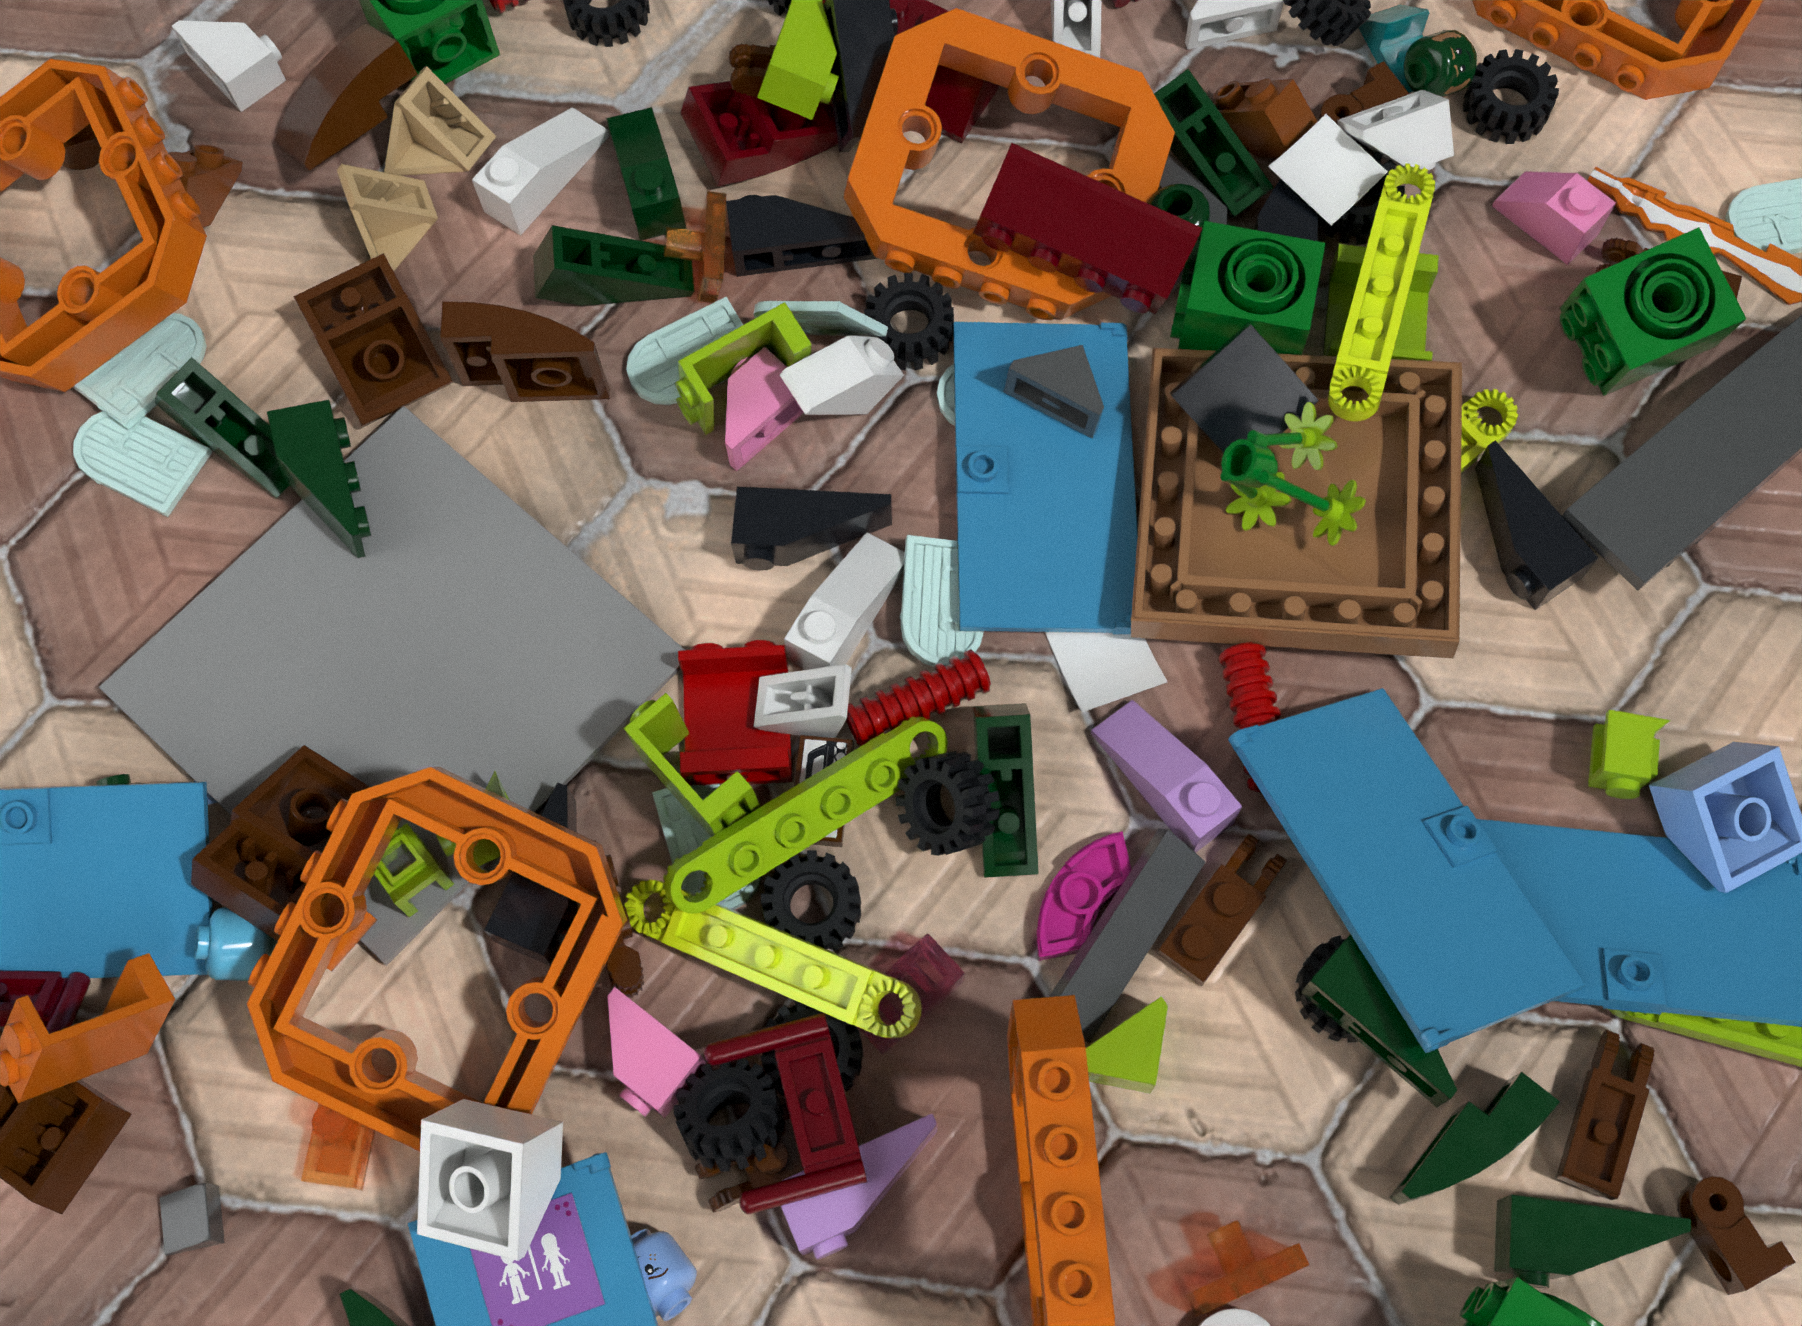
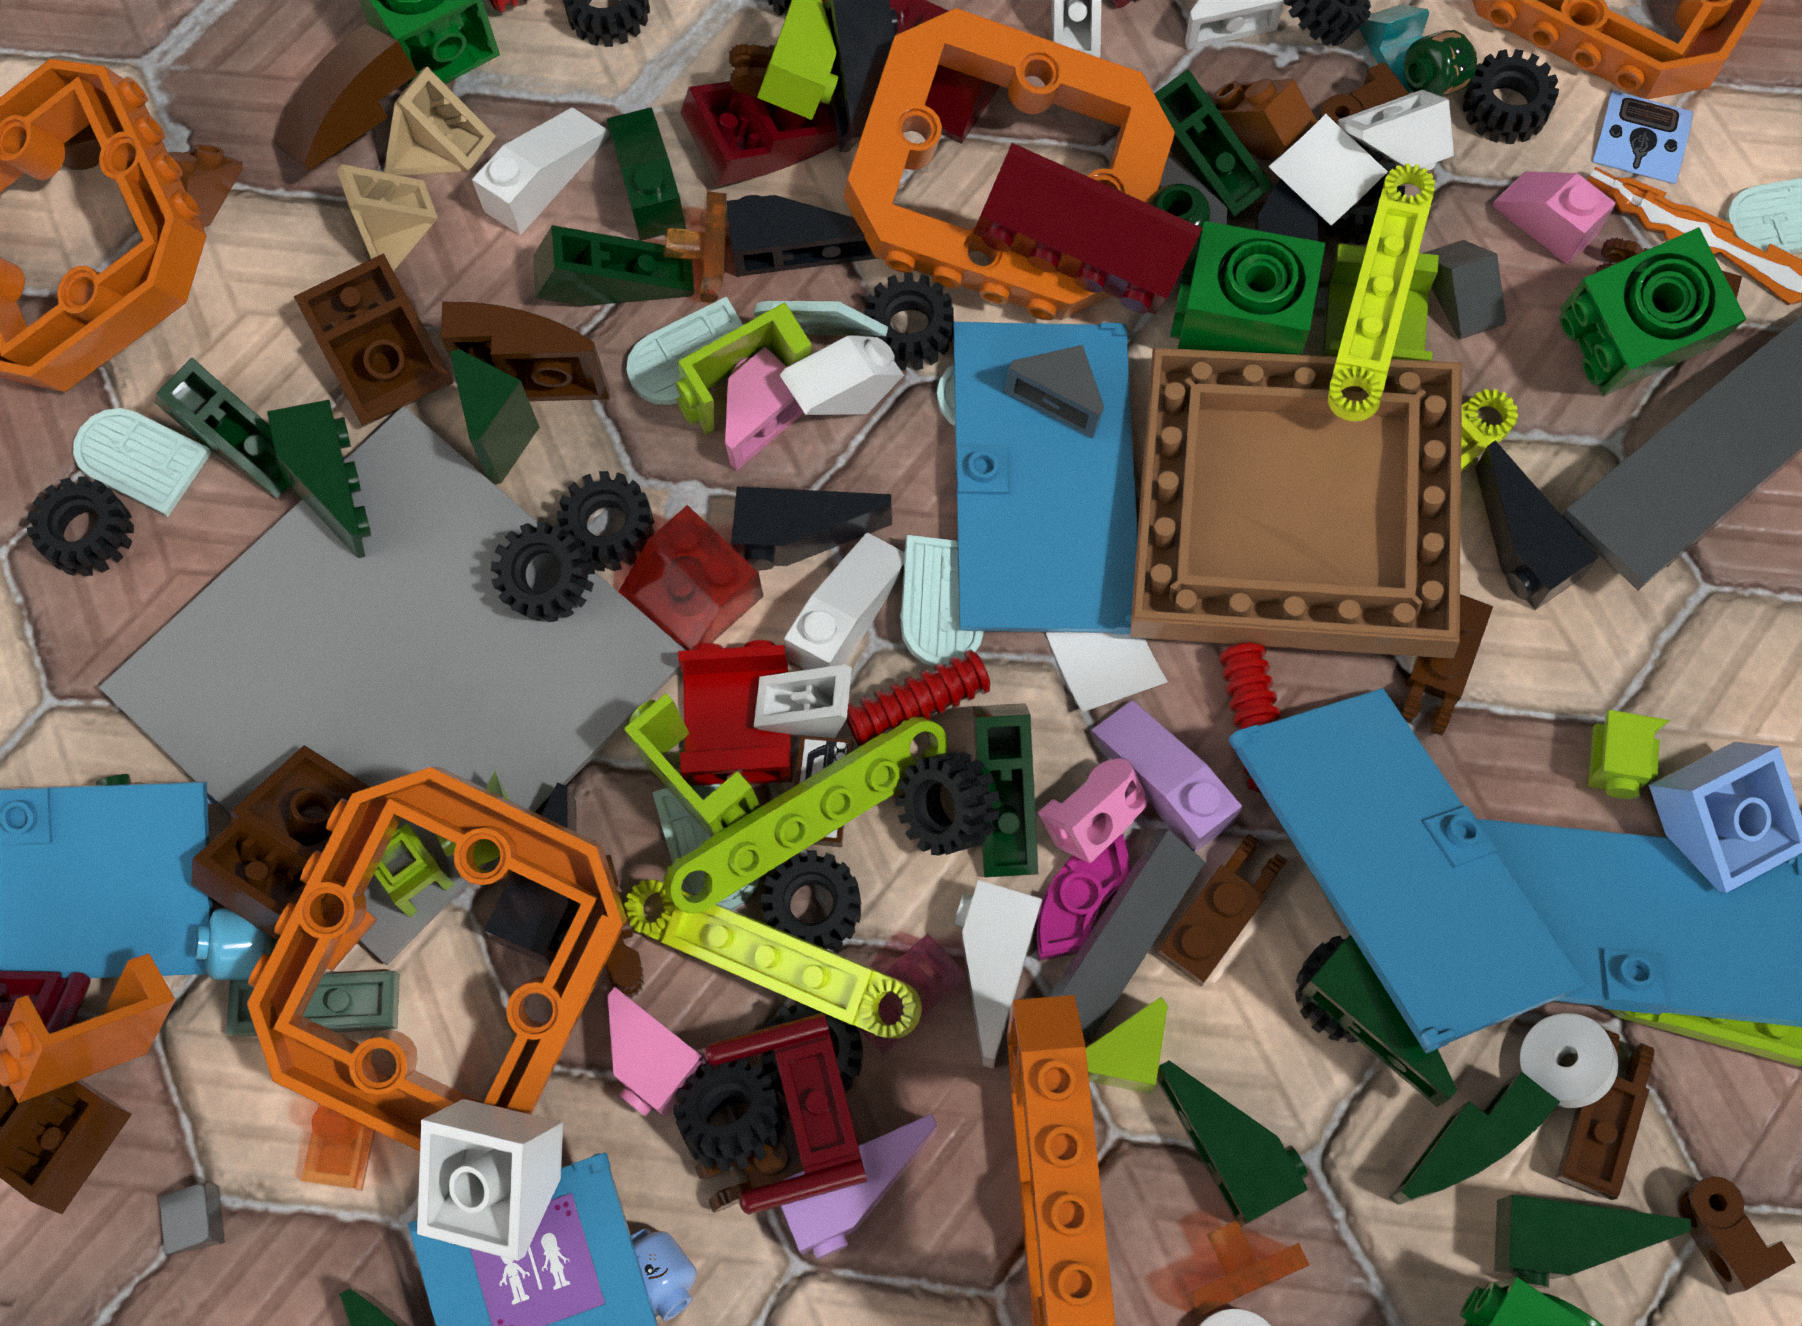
(66, 505): none -> black tyre
(129, 380): light aqua window -> none
(233, 58): white slope -> none
(339, 1003): none -> sand green tile
(495, 413): none -> dark green slope
(516, 558): none -> black tyre
(603, 494): none -> black tyre
(691, 581): none -> clear red slope
(995, 947): none -> white slope
(1096, 811): none -> bright pink leg
(1238, 1152): none -> dark green slope
(1242, 390): black tile -> none
(1254, 476): plant -> none
(1447, 676): none -> reddish brown hinge
(1469, 288): none -> dark grey slope
(1565, 1034): none -> white piece
(1643, 137): none -> light blue sticker

